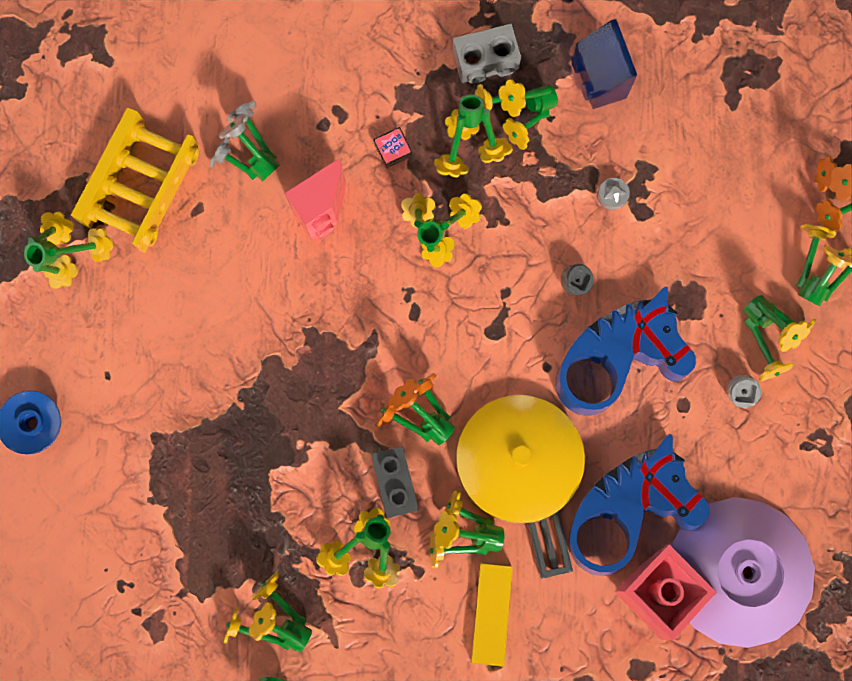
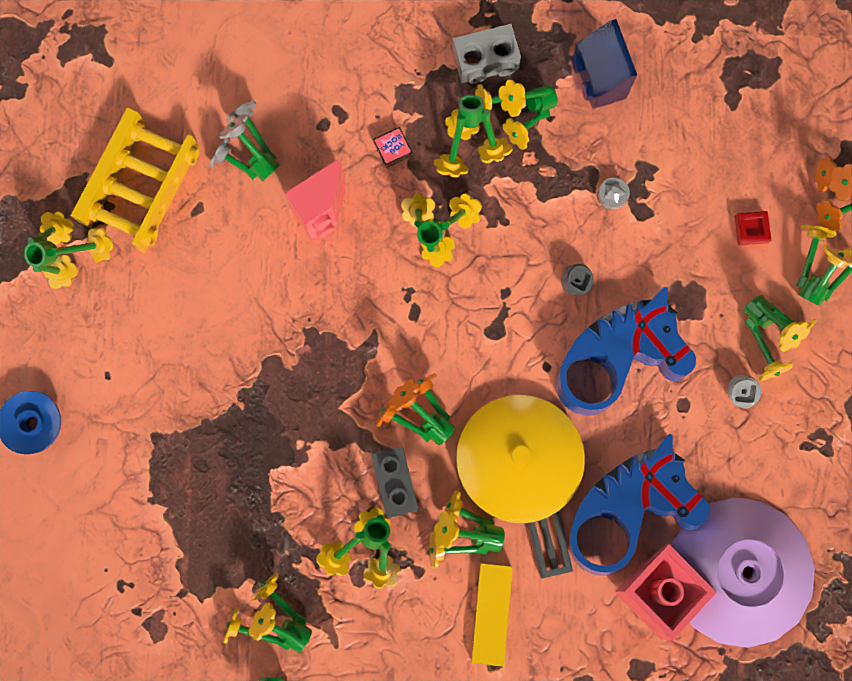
(752, 228): none -> red tile

